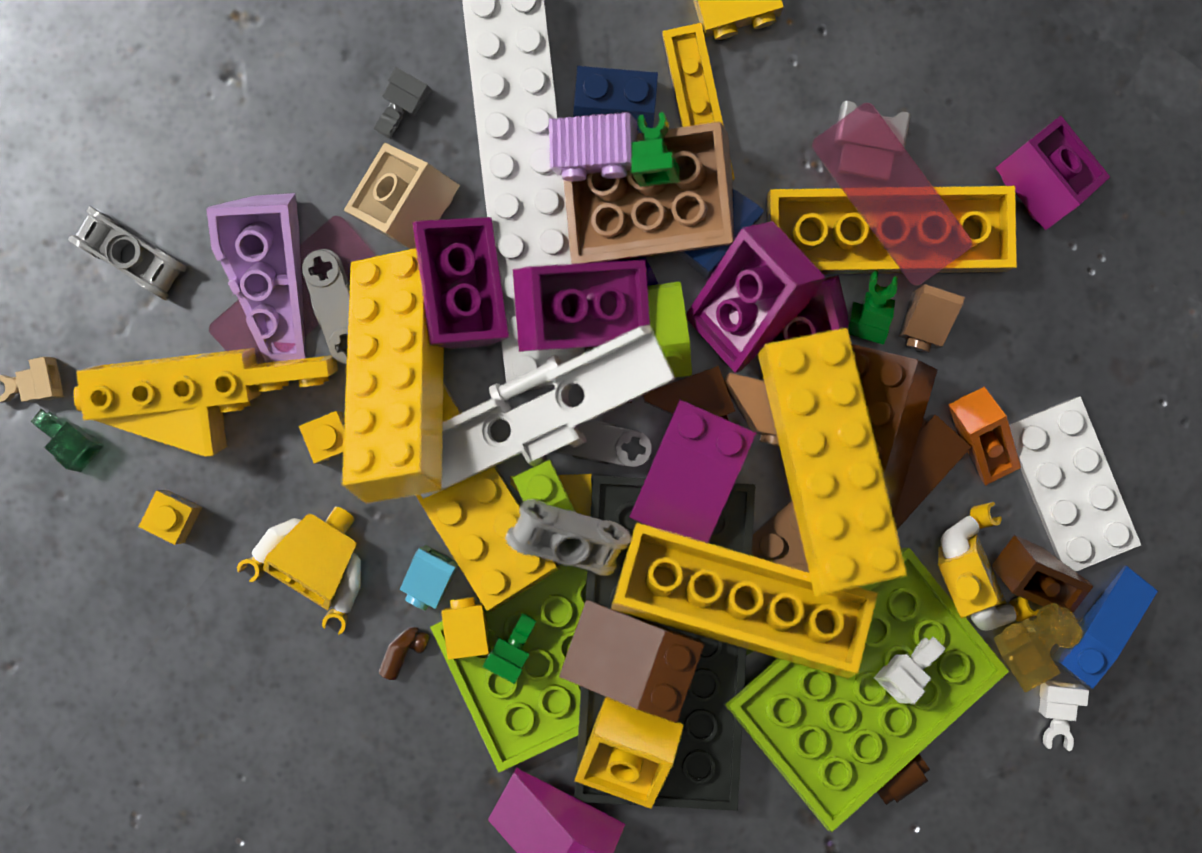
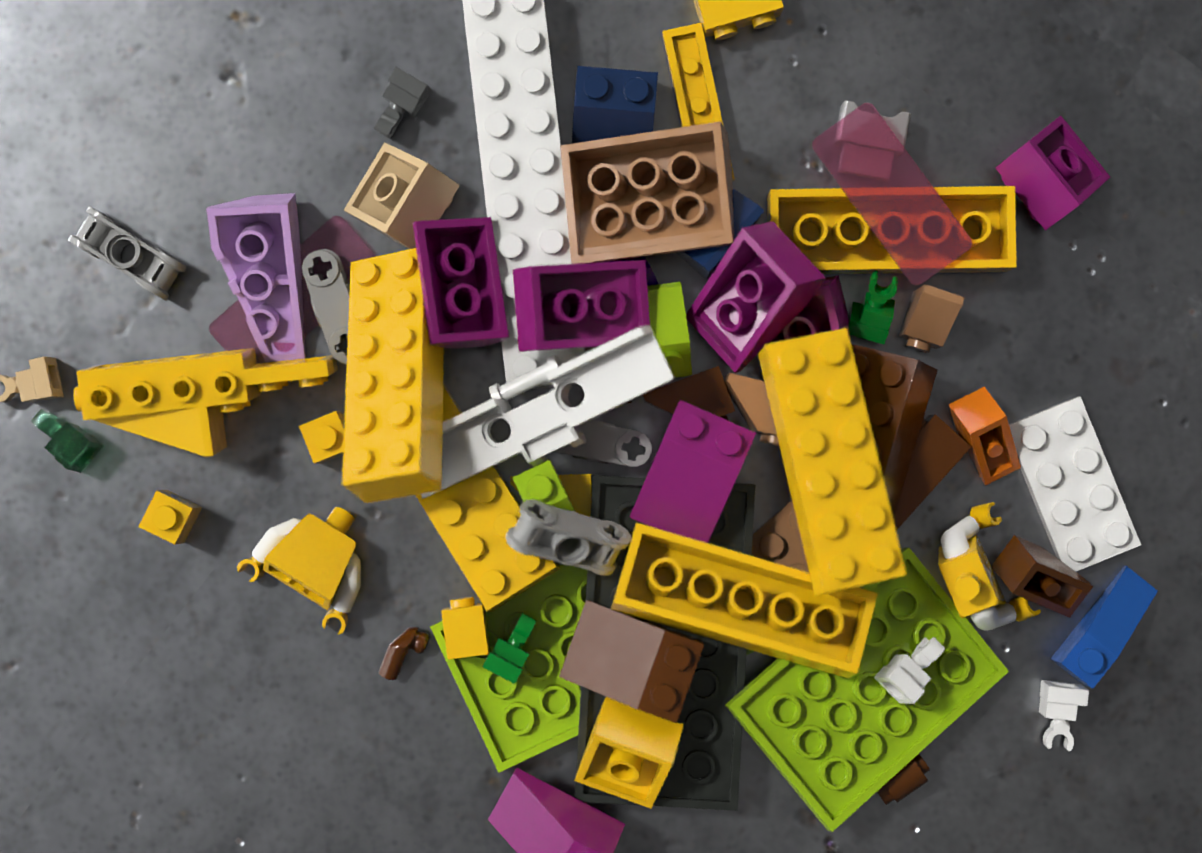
(428, 578): medium azure slope -> none
(592, 145): lavender brick -> none
(650, 158): green piece -> none
(1029, 643): clear yellow brick -> none

